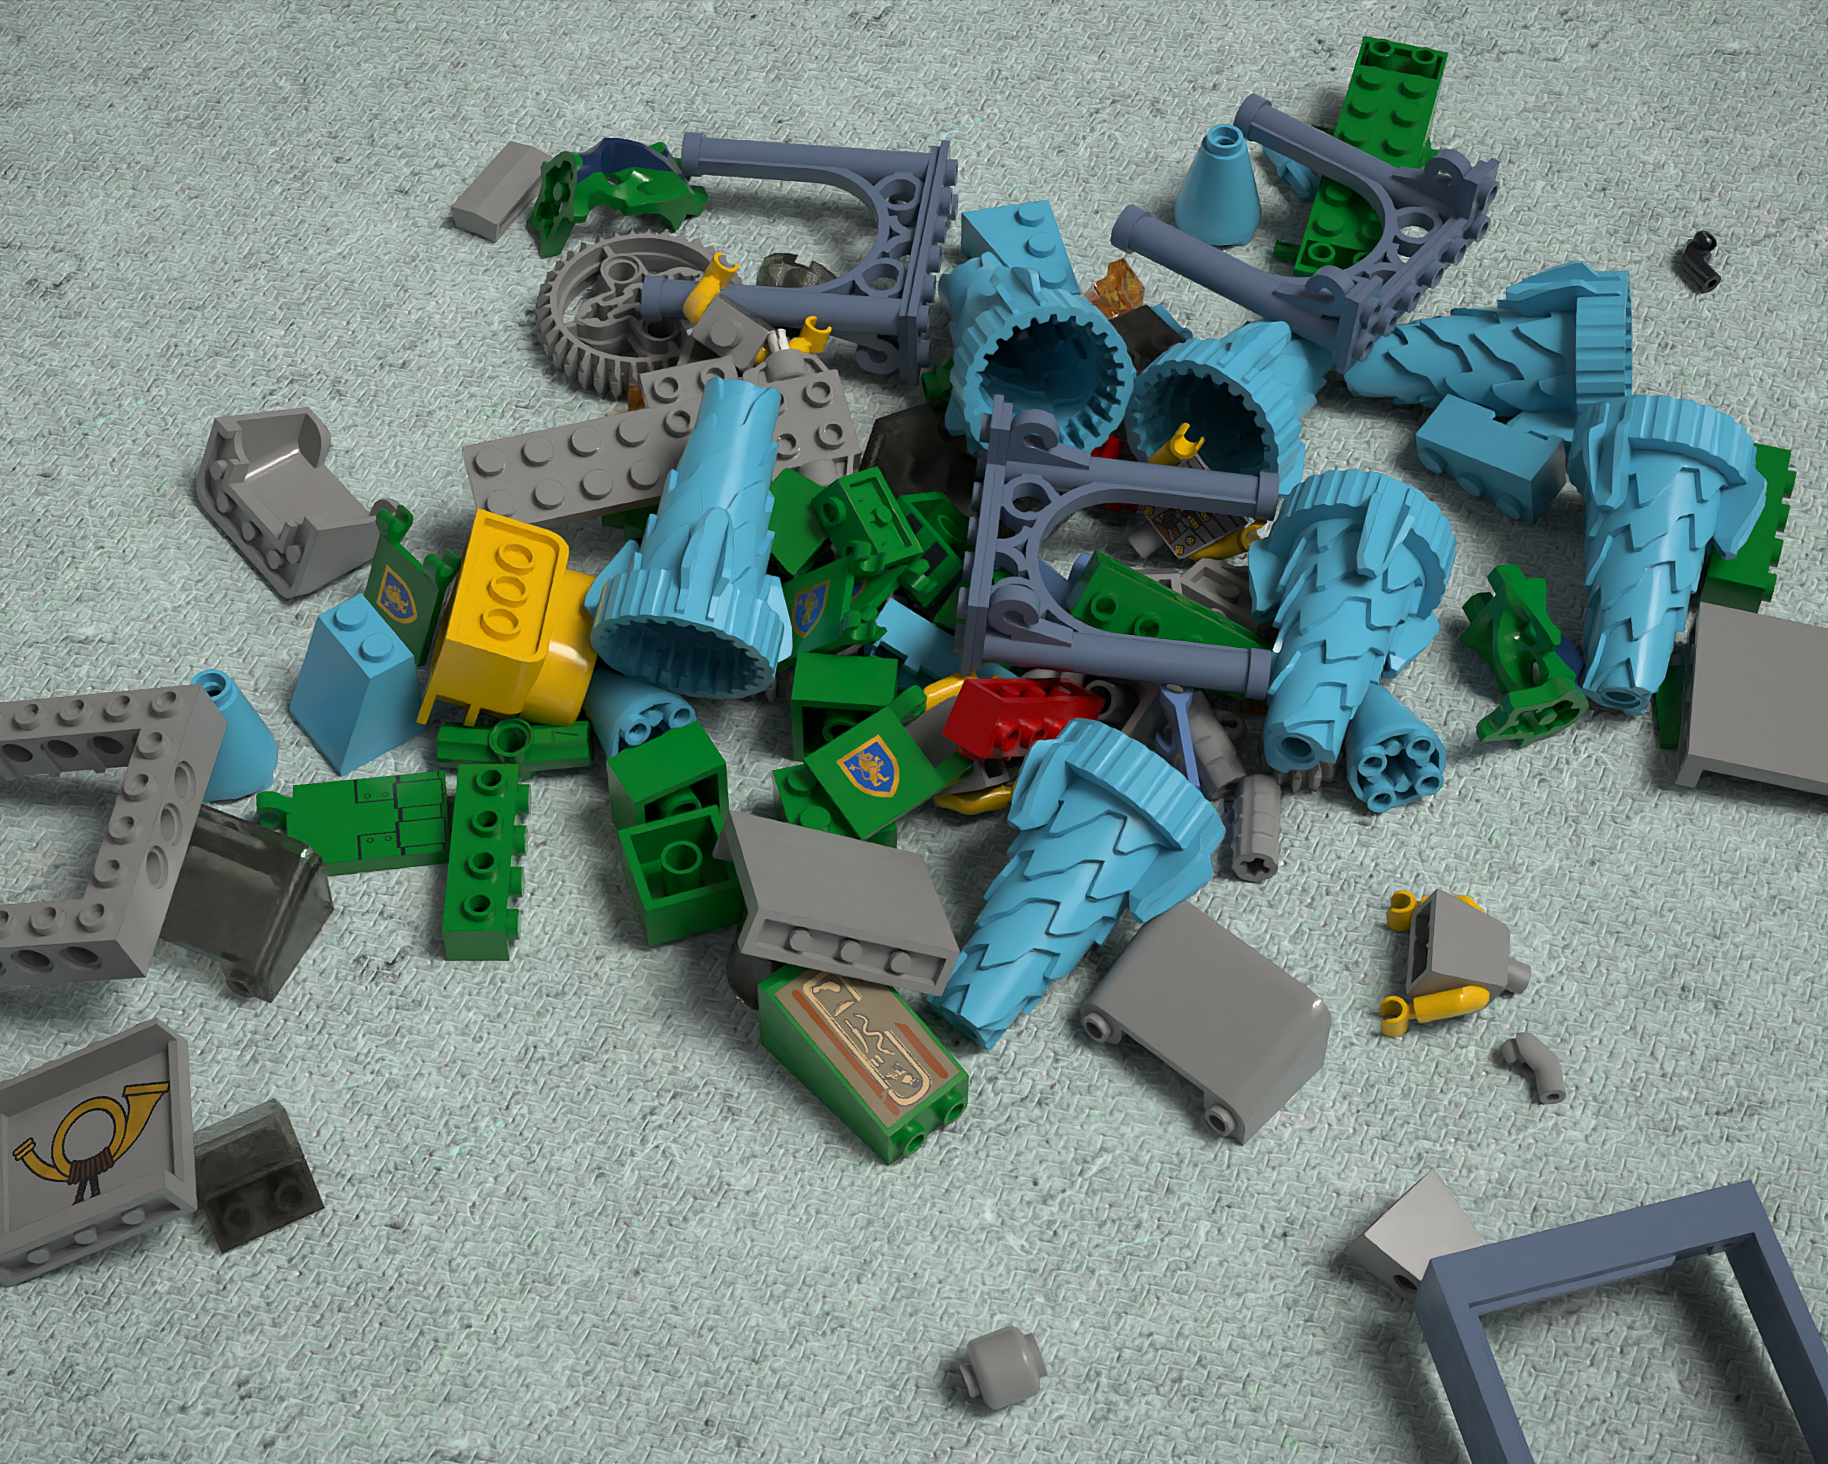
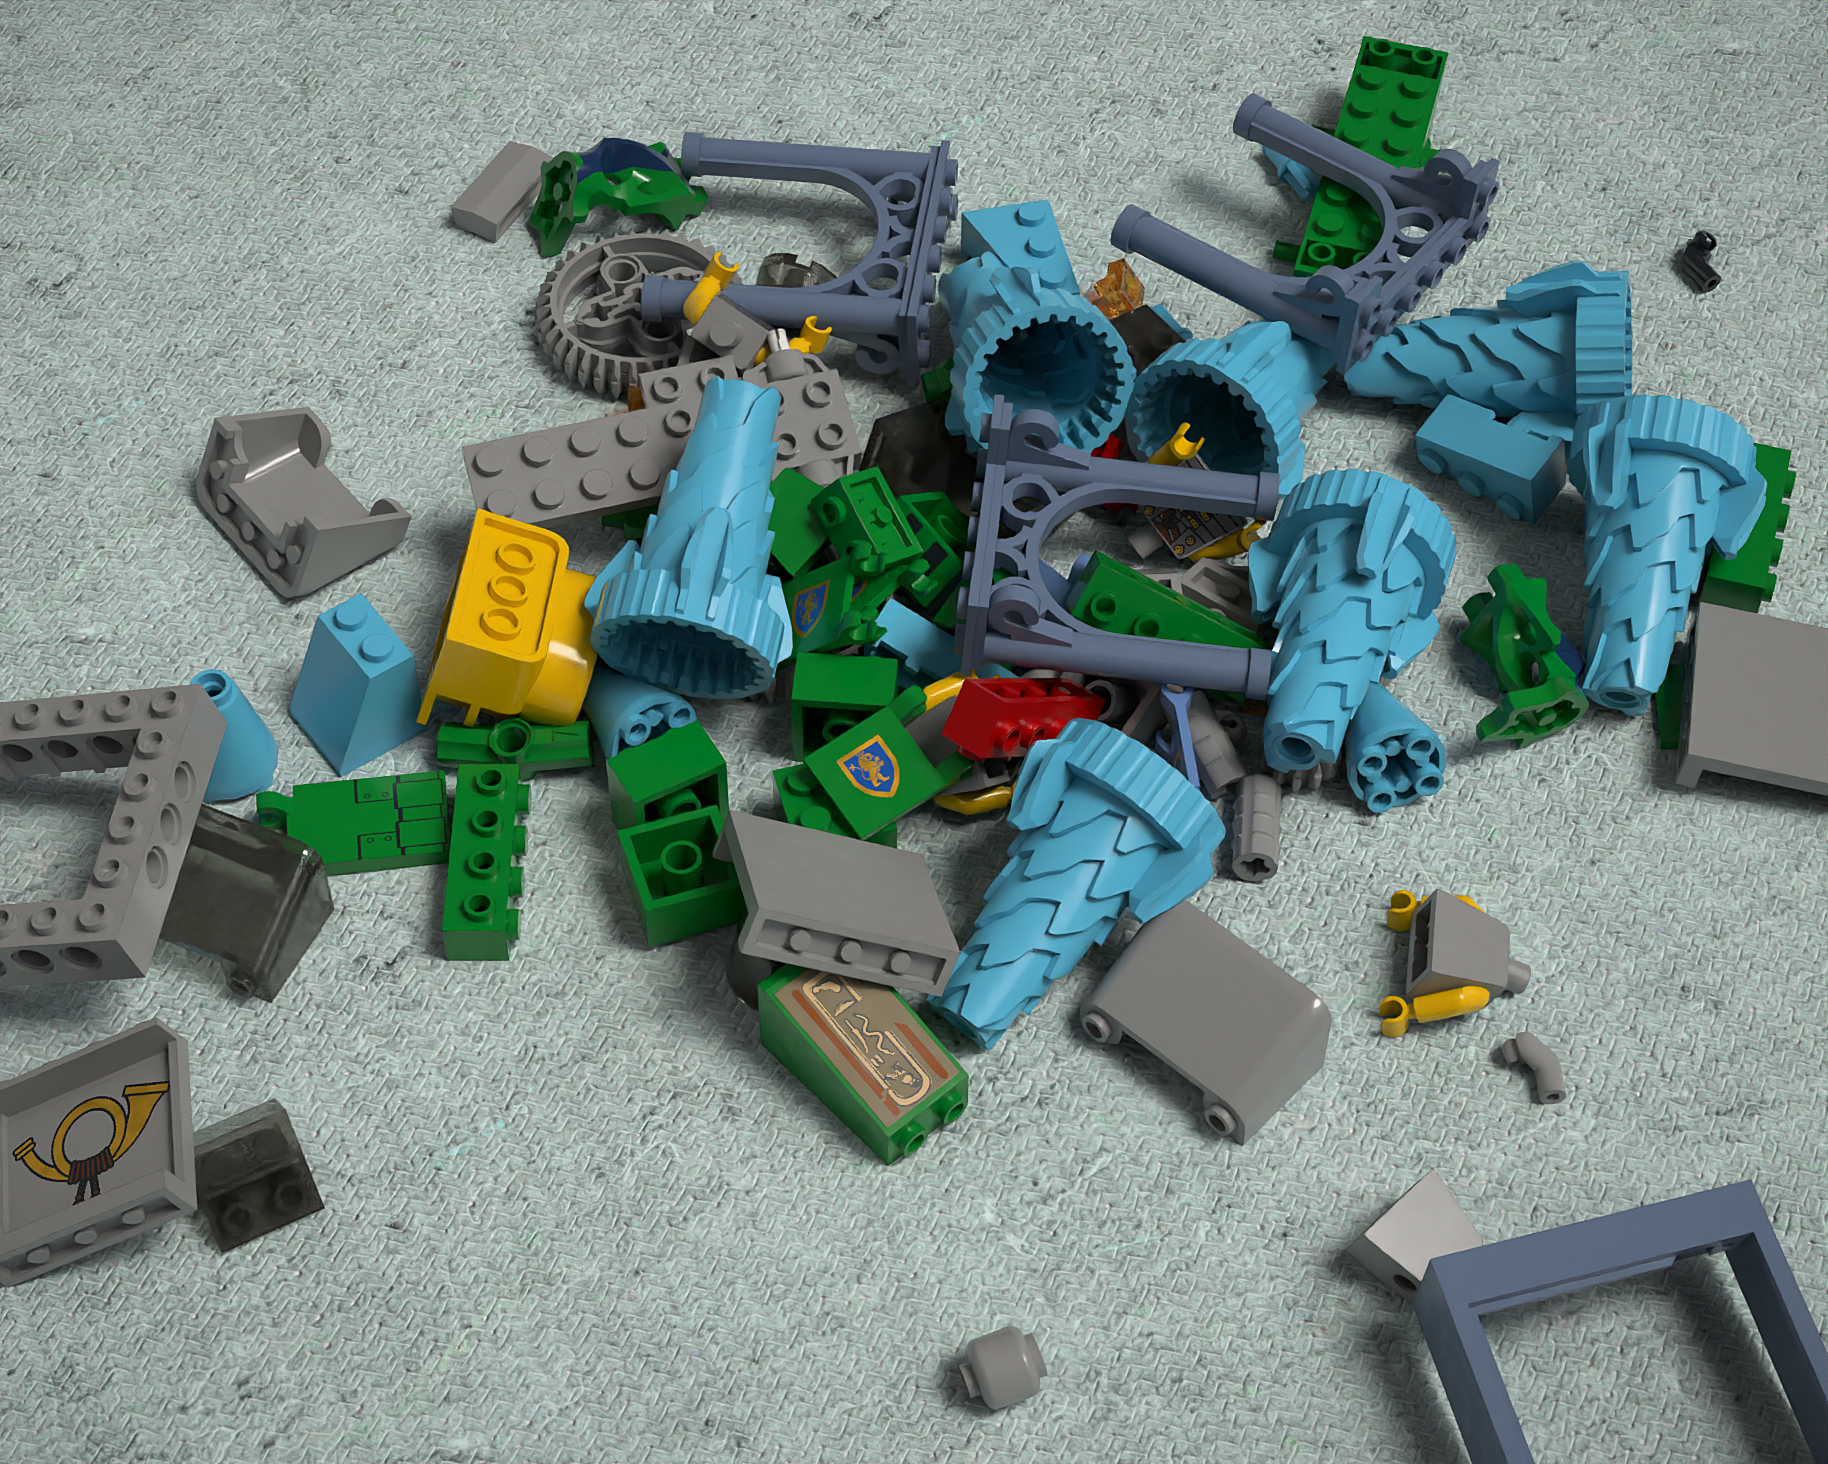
(403, 588): green flag -> none
(1220, 191): medium azure cone -> none

